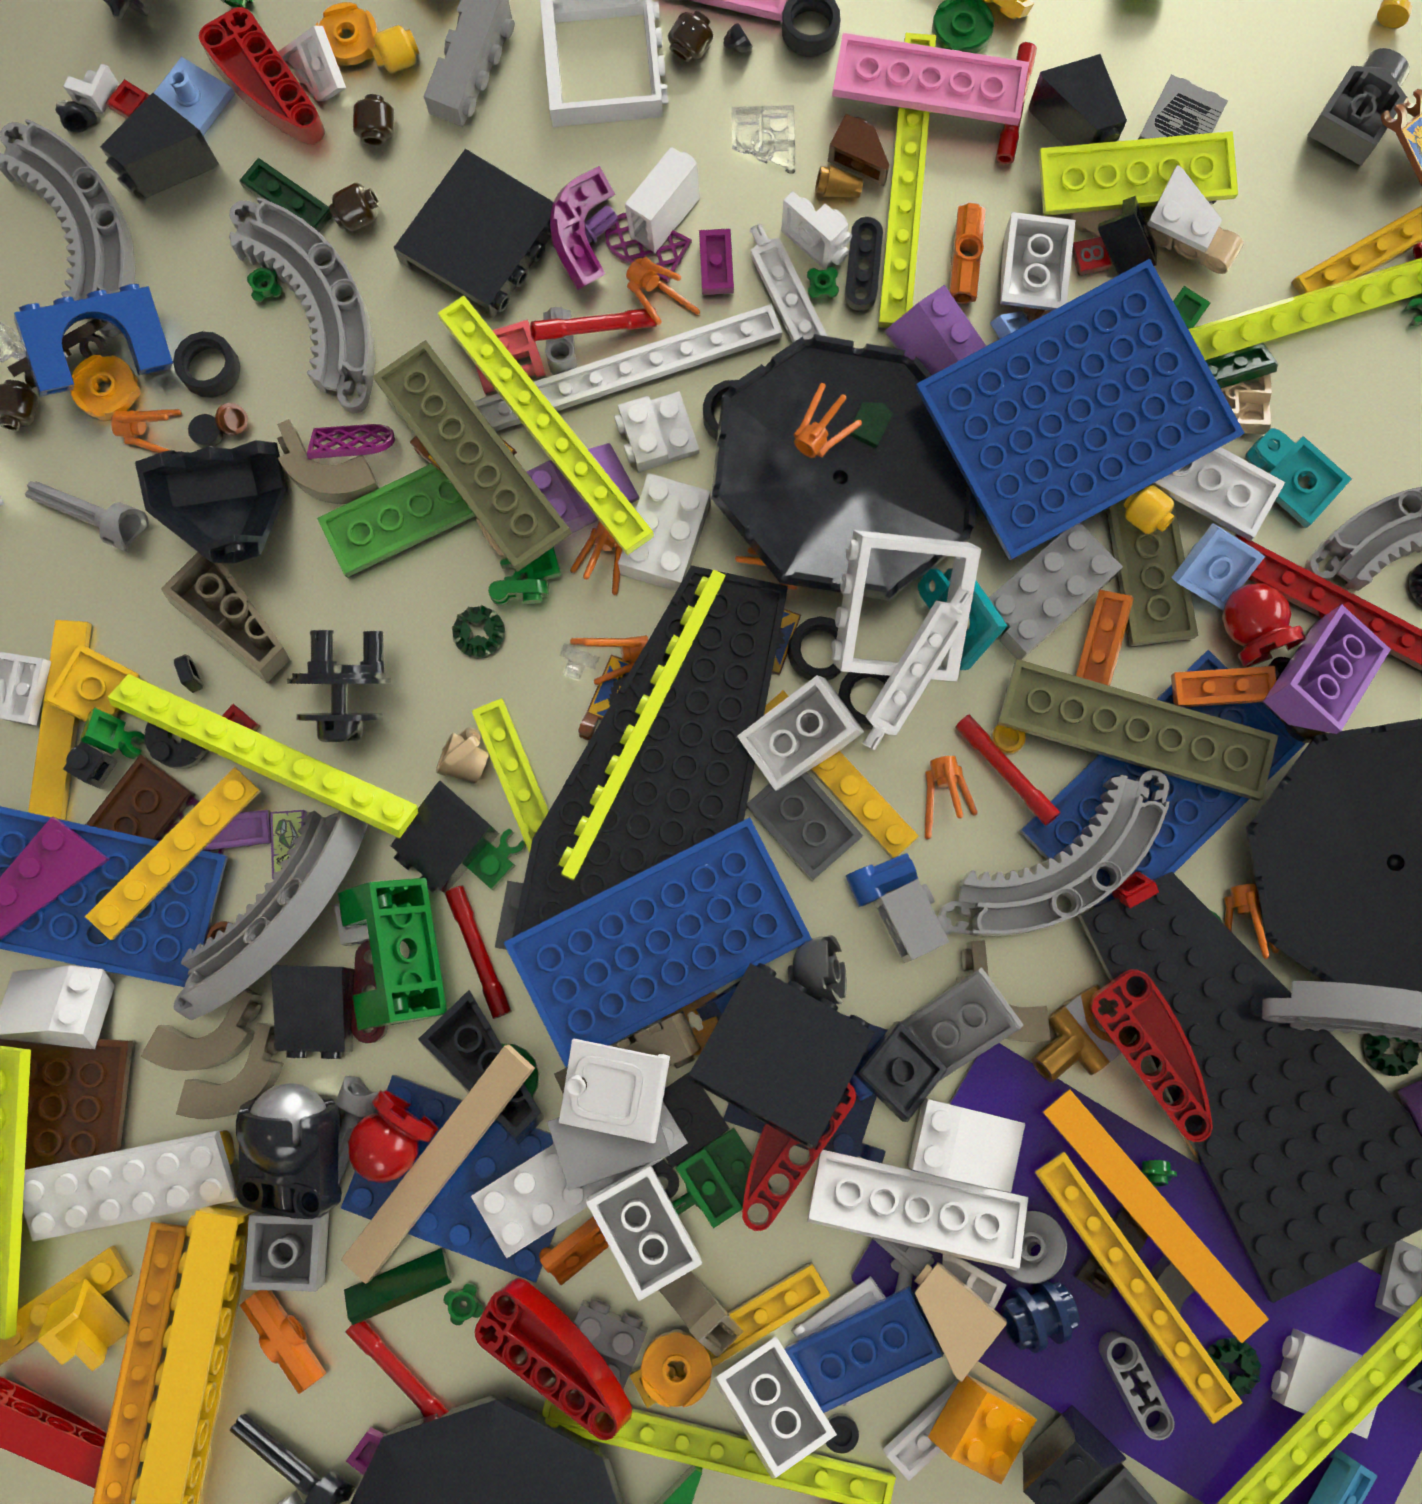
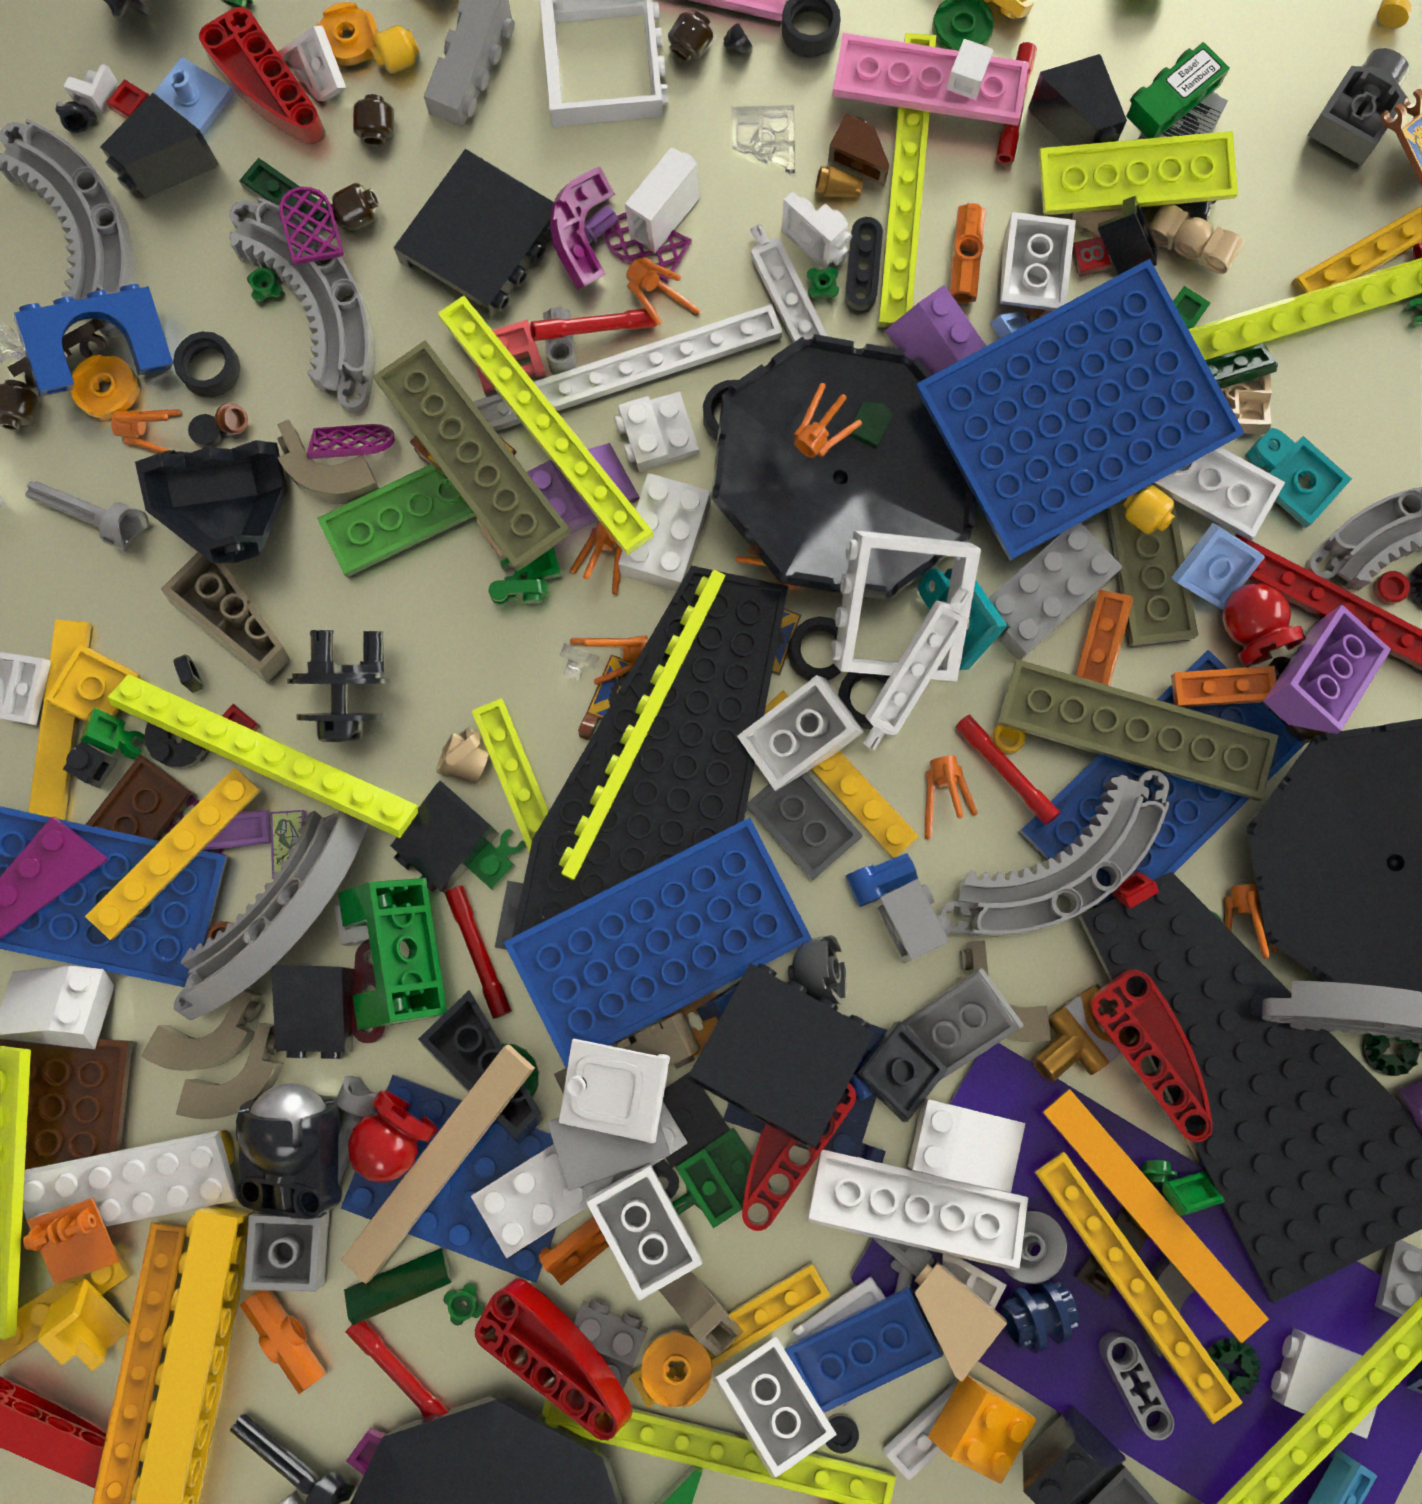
(71, 1240): none -> orange hinge
(314, 256): none -> magenta window
(478, 645): dark green gear -> none
(716, 261): magenta plate -> none
(969, 69): none -> white panel
(1177, 90): none -> green brick
(1185, 212): white wing -> none
(1192, 1193): none -> green tile
(1391, 587): none -> red tile

